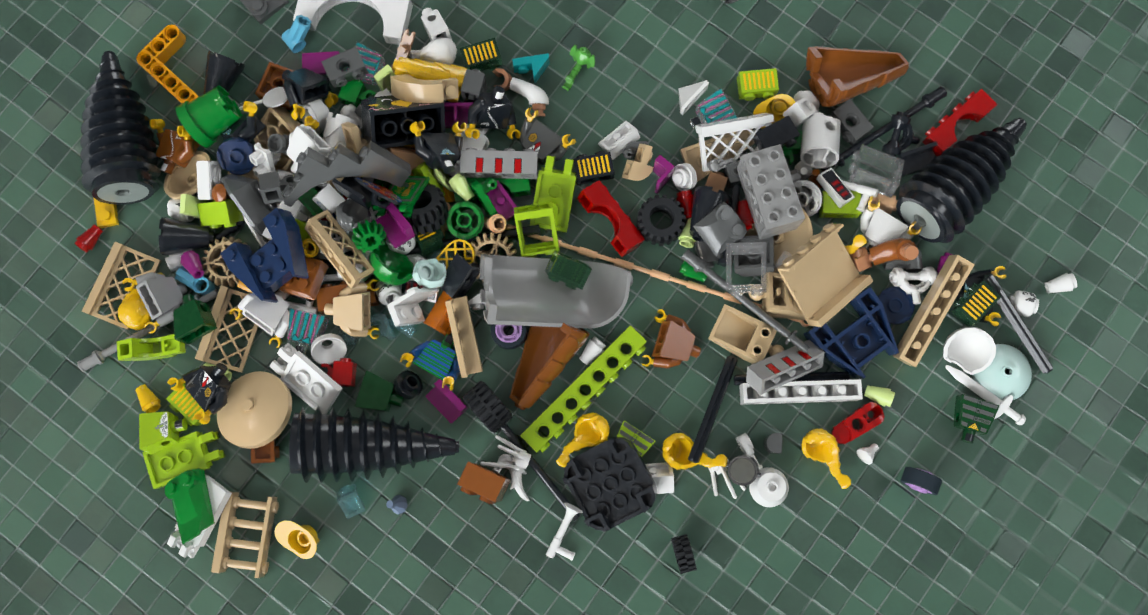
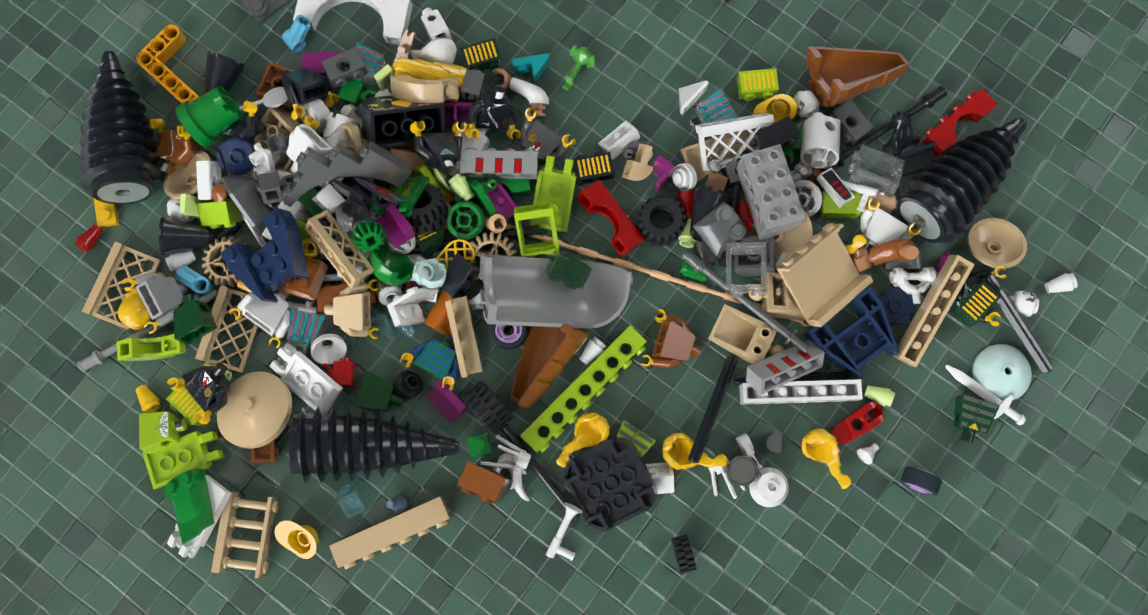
(192, 263): magenta cone -> none
(390, 532): none -> tan brick
(480, 446): none -> green brick
(800, 111): white panel -> none
(970, 349): white cylinder -> none
(1000, 235): none -> tan dish

